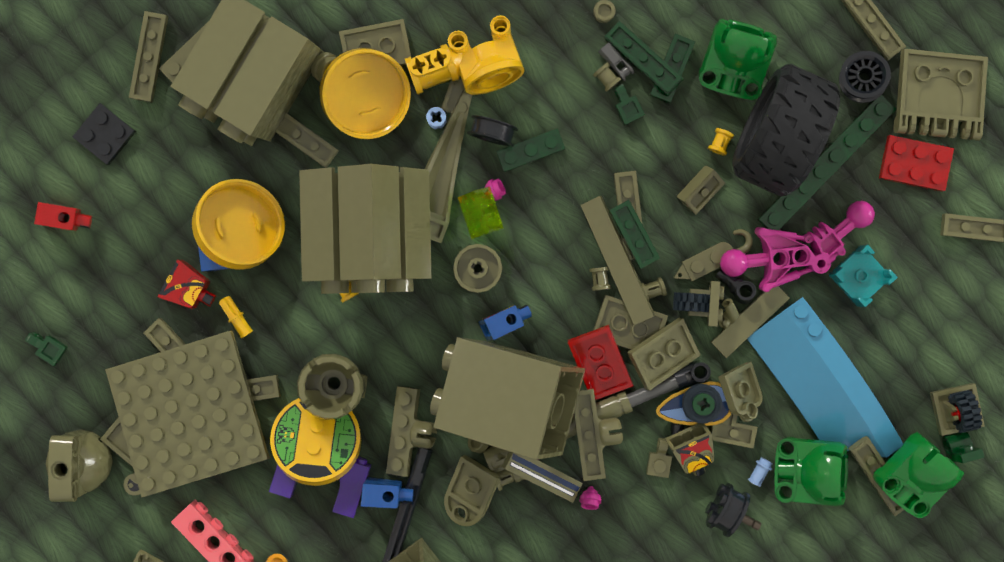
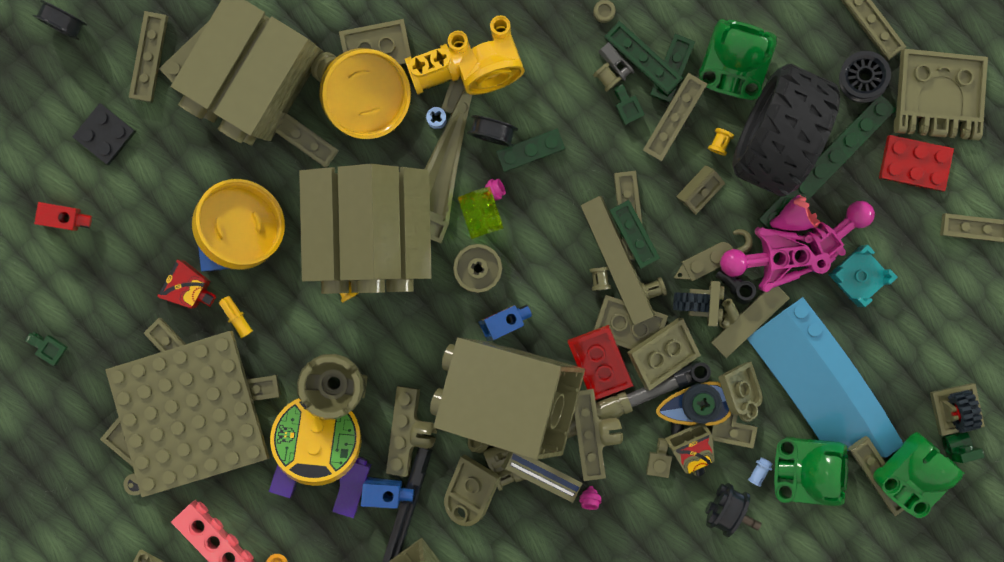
(59, 20): none -> black wheel
(86, 460): olive piece -> none
(675, 117): none -> olive plate
(795, 216): none -> dark pink hat

